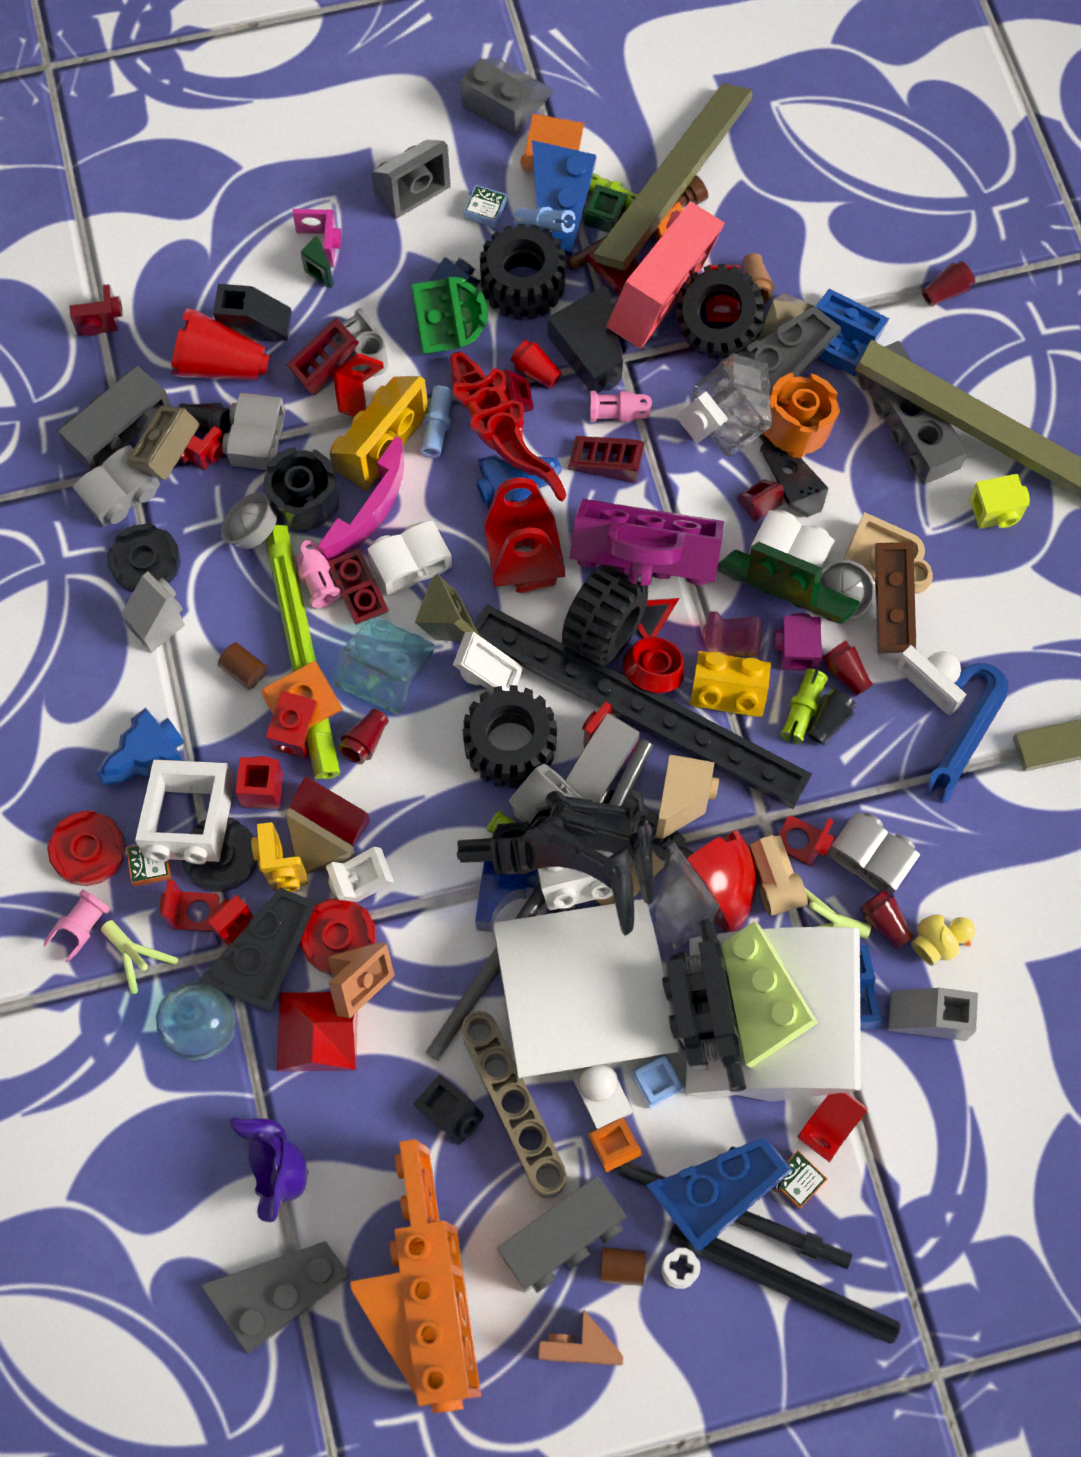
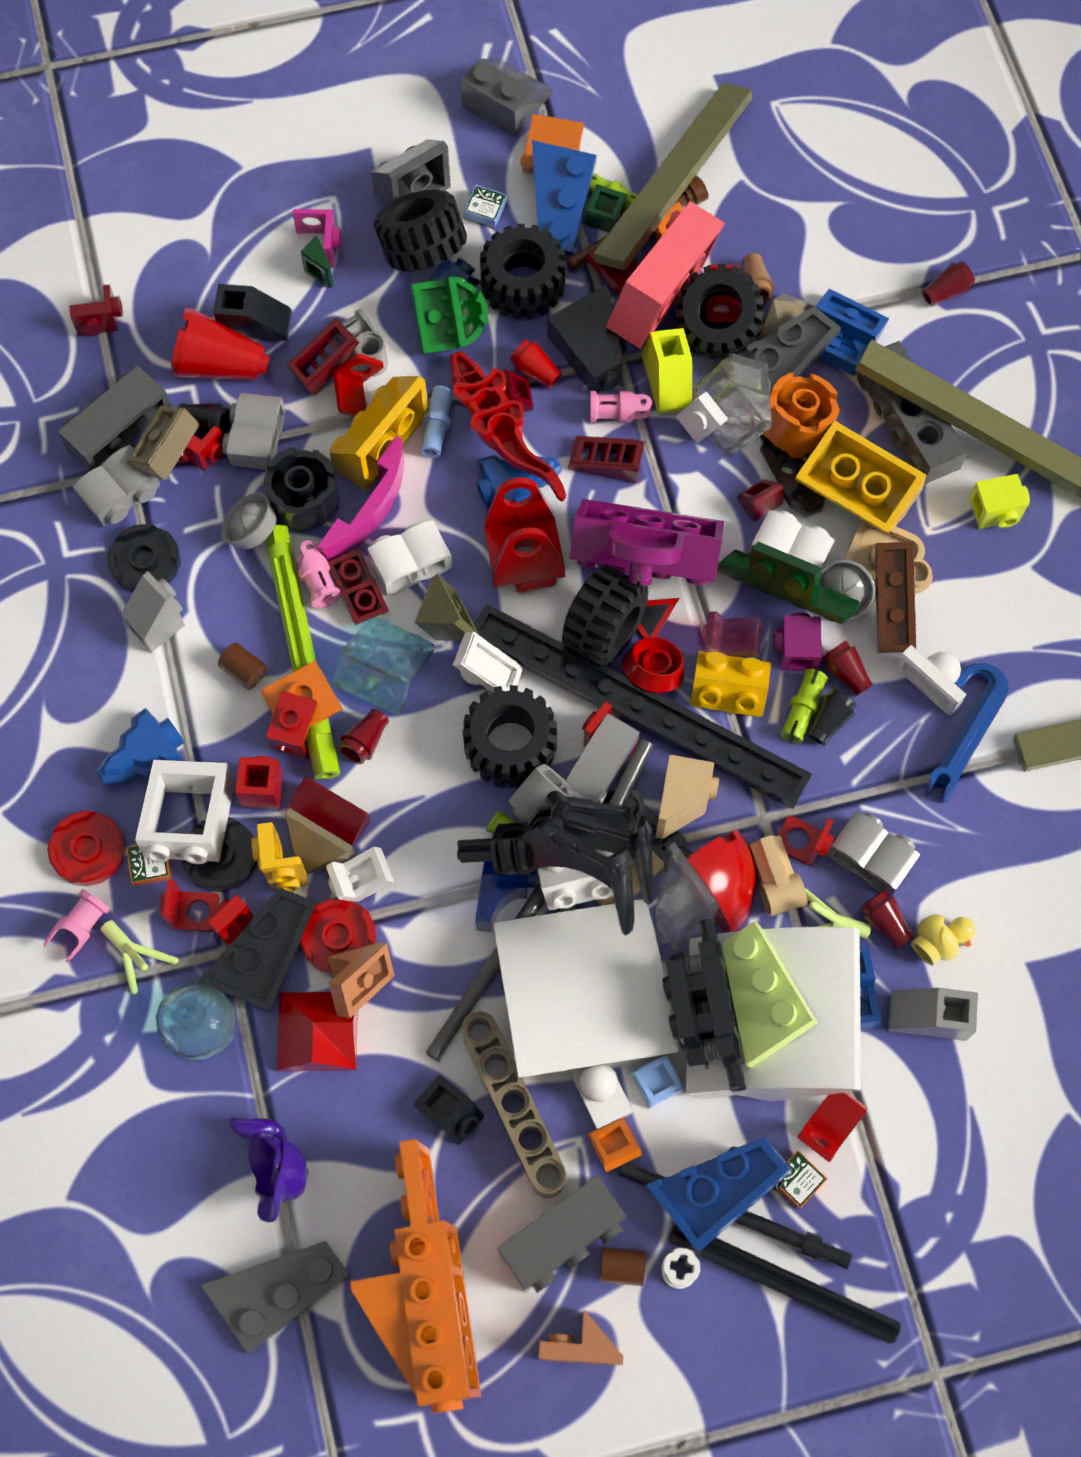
(420, 230): none -> black tyre
(546, 219): light blue pin -> none
(669, 369): none -> neon yellow slope
(862, 478): none -> yellow slope

